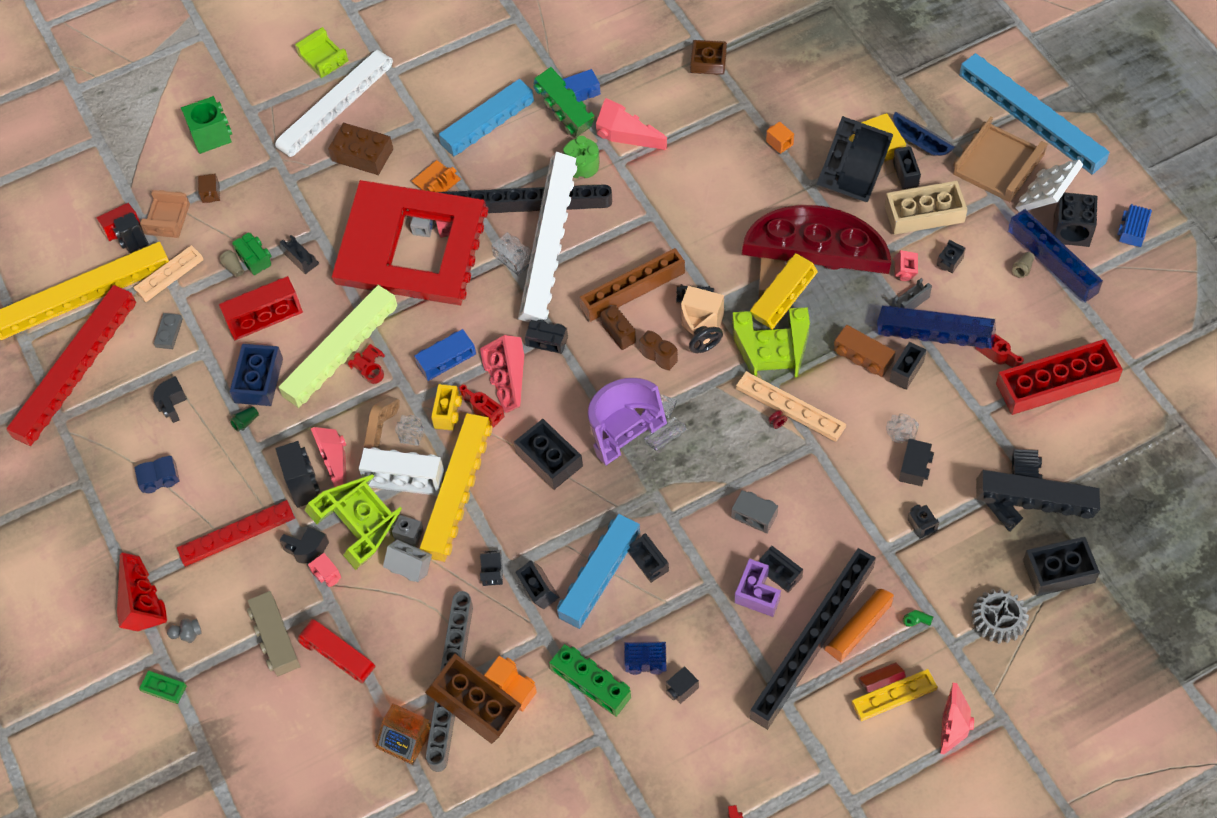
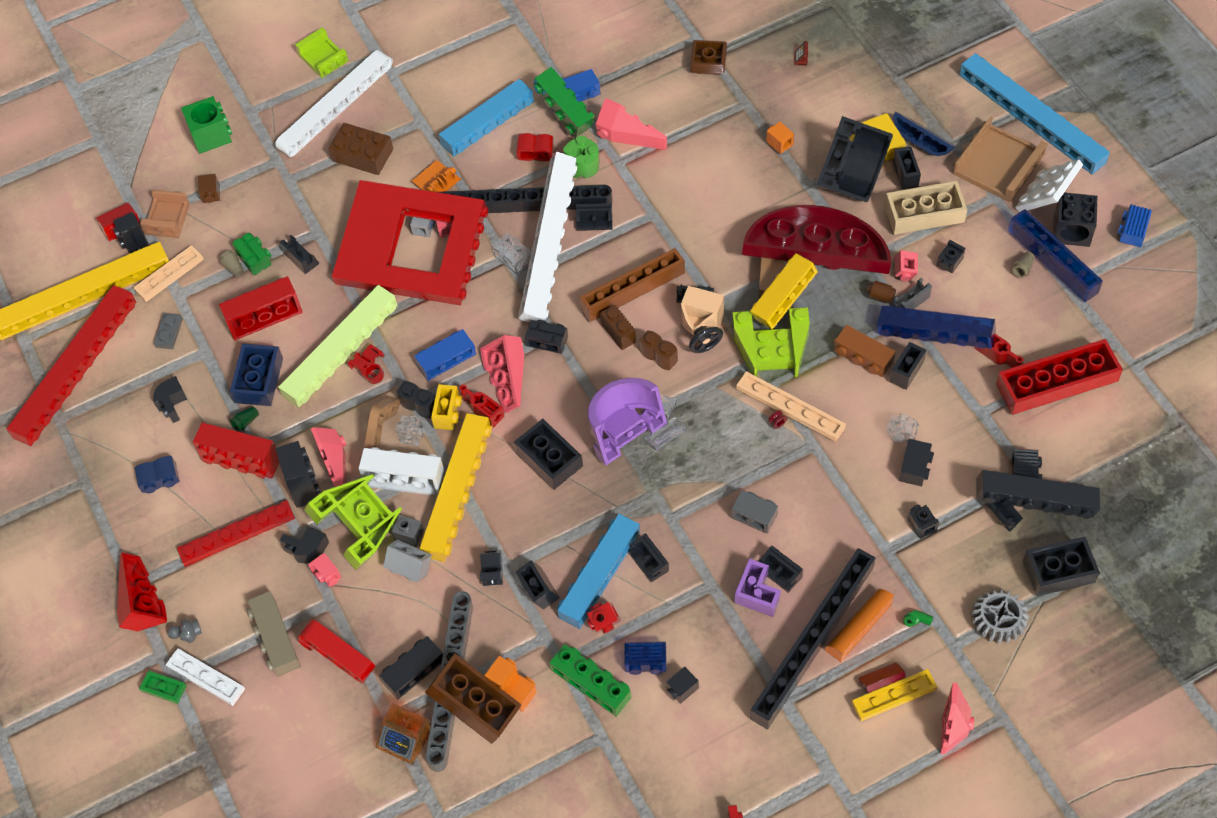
(205, 677): none -> white plate
(236, 450): none -> red brick
(411, 667): none -> black brick
(416, 399): none -> black brick
(535, 147): none -> red brick
(594, 217): none -> black hinge
(610, 617): none -> red brick
(801, 55): none -> clear red slope
(881, 292): none -> reddish brown brick

